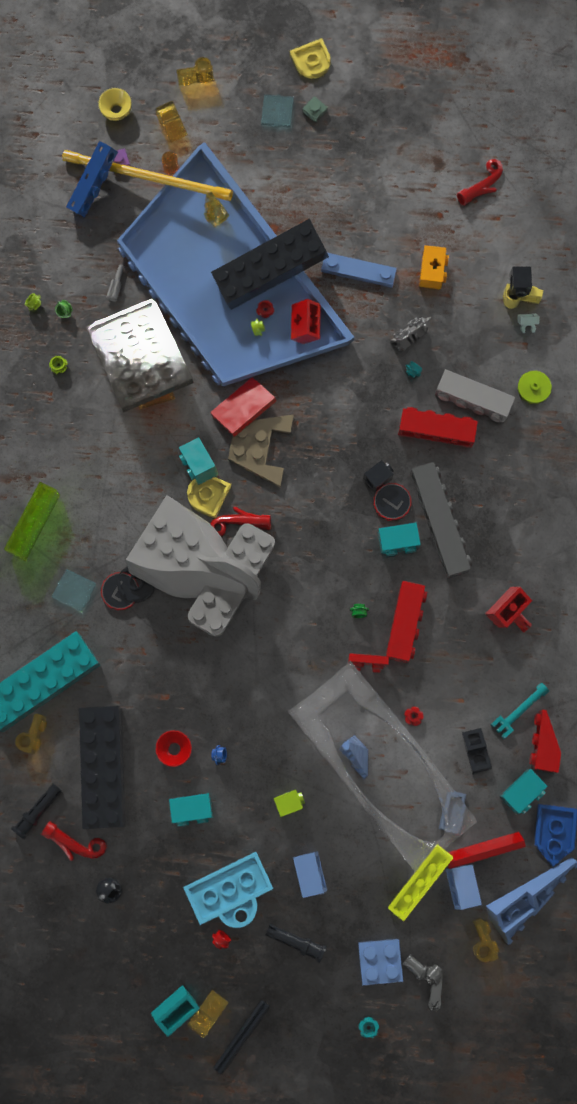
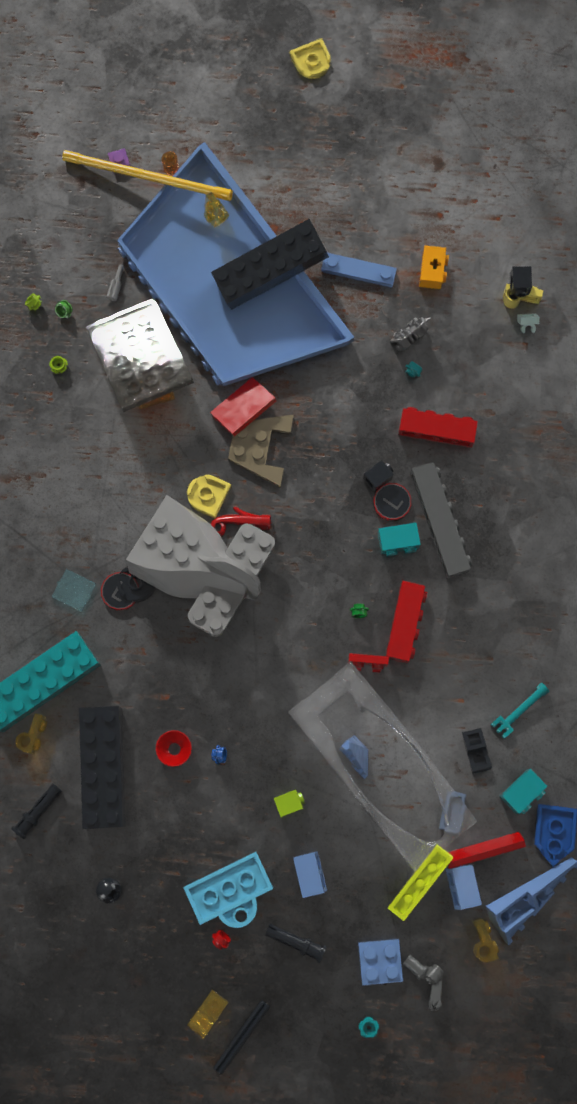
(32, 521): clear neon green brick -> none
(68, 844): red plant -> none
(89, 188): blue piece -> none
(115, 97): light yellow piece -> none
(170, 119): clear yellow plate -> none
(175, 1010): teal brick -> none
(191, 808): teal brick -> none
(194, 75): clear yellow plate -> none
(198, 460): teal brick -> none
(258, 327): lime plate -> none
(265, 304): red plate -> none
(277, 110): clear light blue piece -> none
(305, 321): red brick -> none
(315, 109): sand green plate -> none
(413, 711): red plate -> none
(474, 396): light grey brick -> none
(482, 187): red plant -> none
(509, 609): red brick -> none
(534, 387): lime piece -> none
(546, 748): red slope -> none

